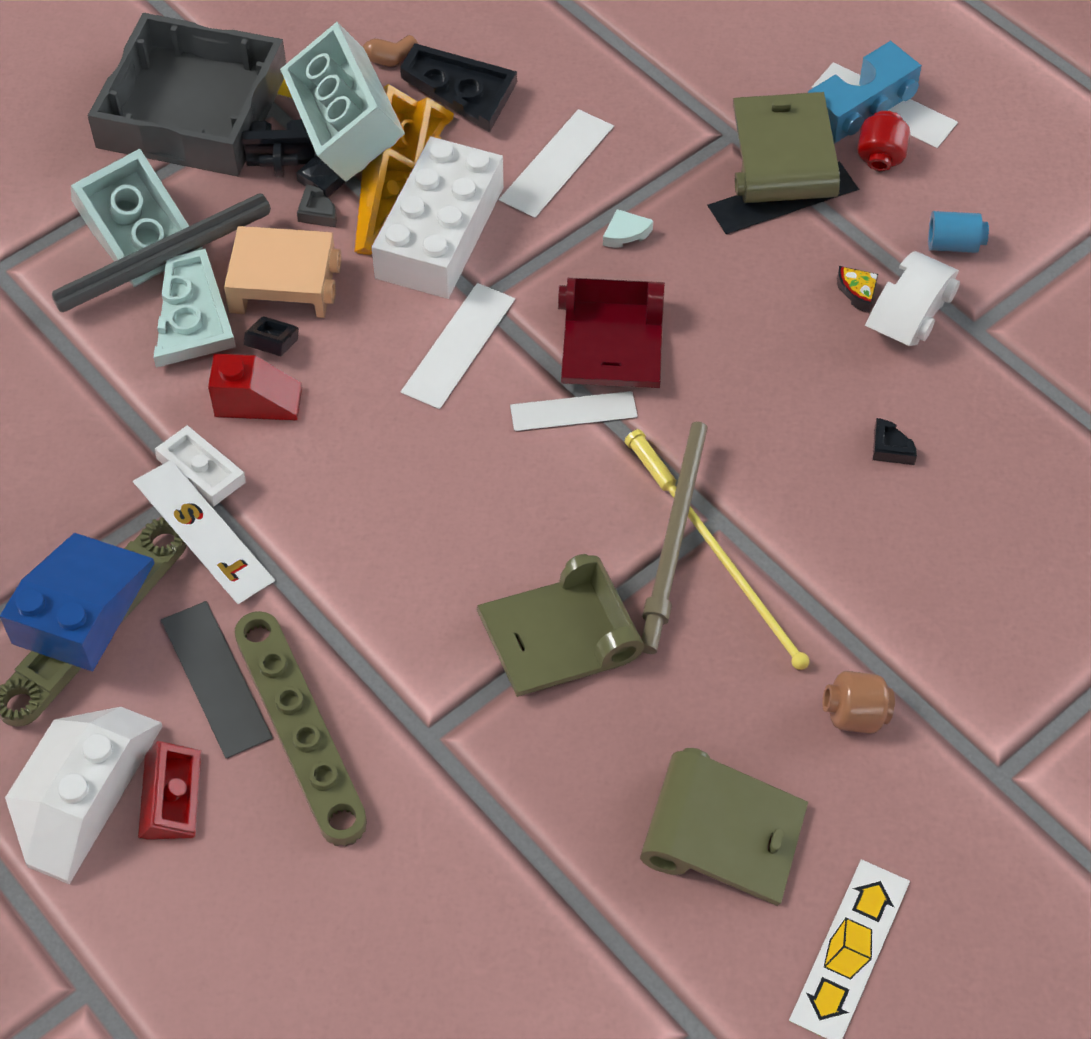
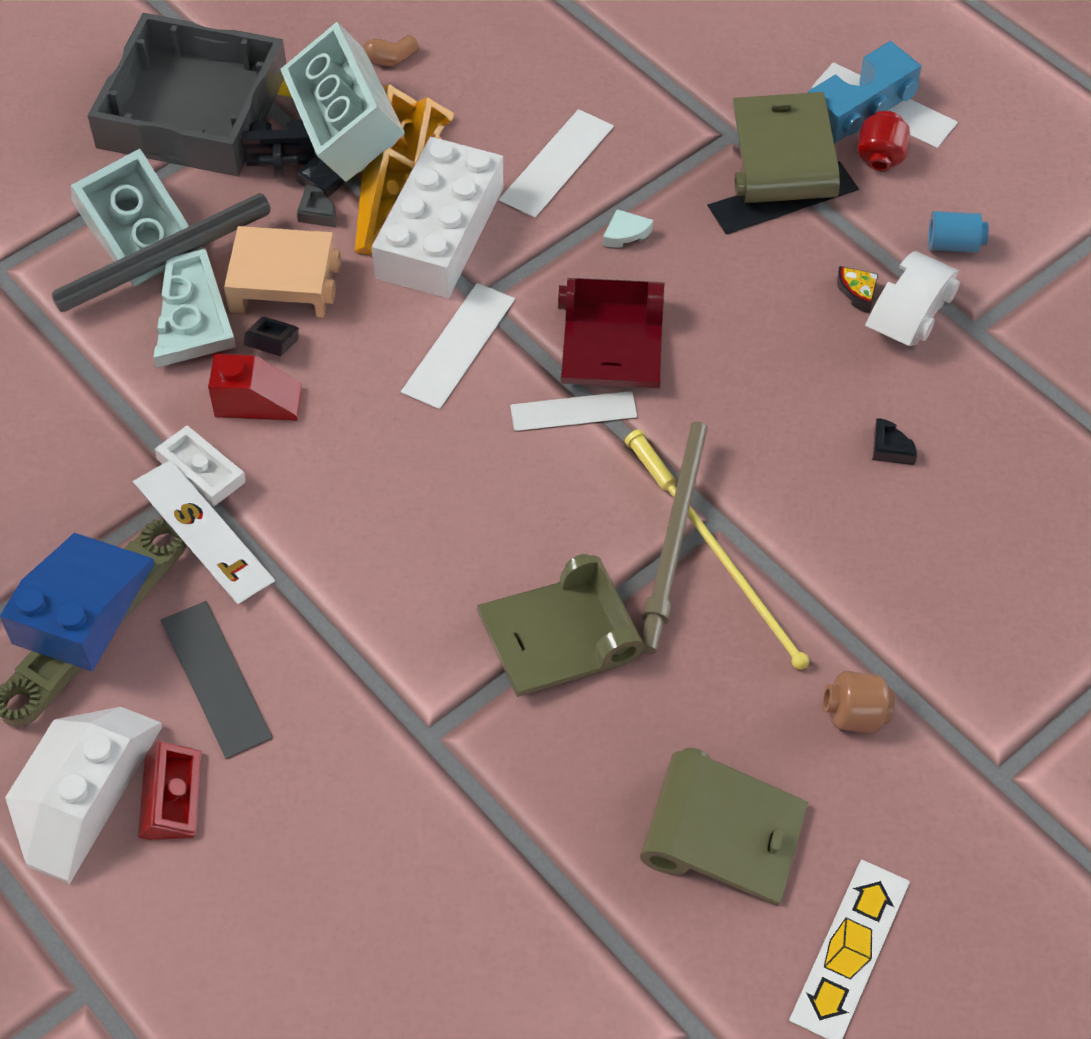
(300, 728): olive plate -> none
(460, 83): black wing -> none

